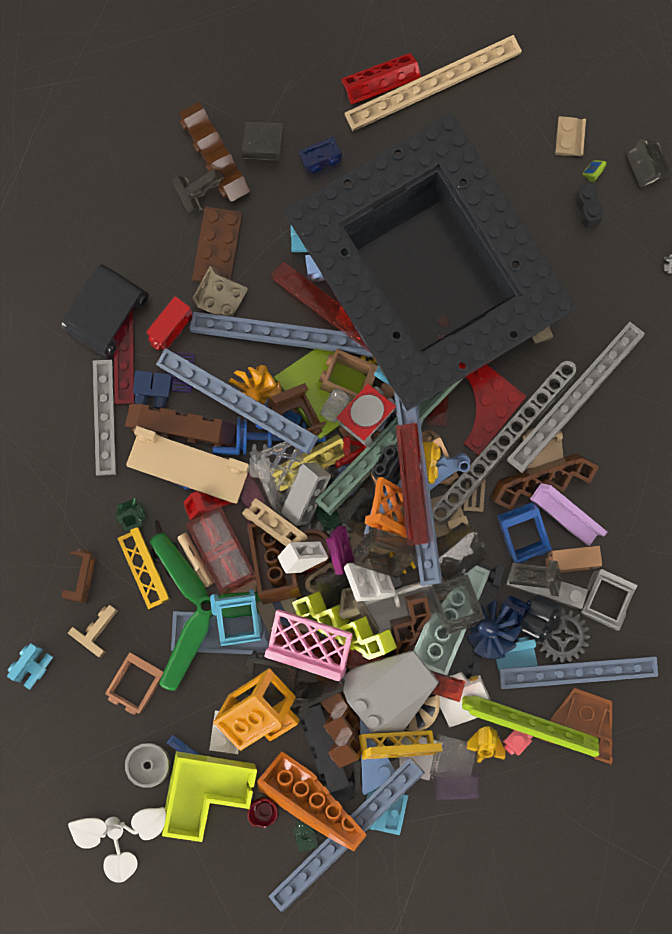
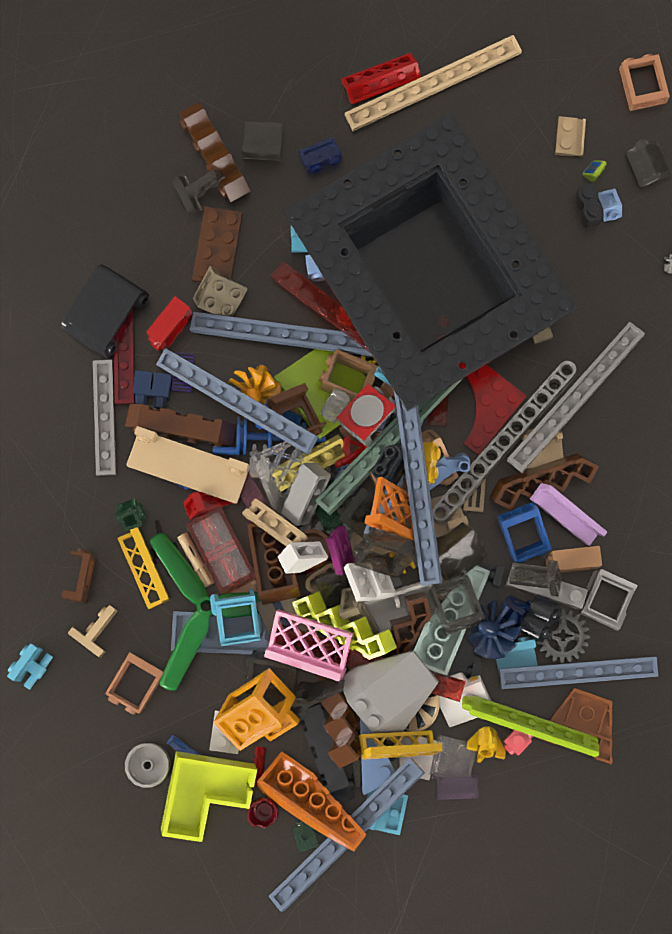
(118, 867): white plant -> none
(259, 762): none -> red axle
(412, 484): clear red plate -> none
(610, 204): none -> light blue bracket
(646, 100): none -> nougat window

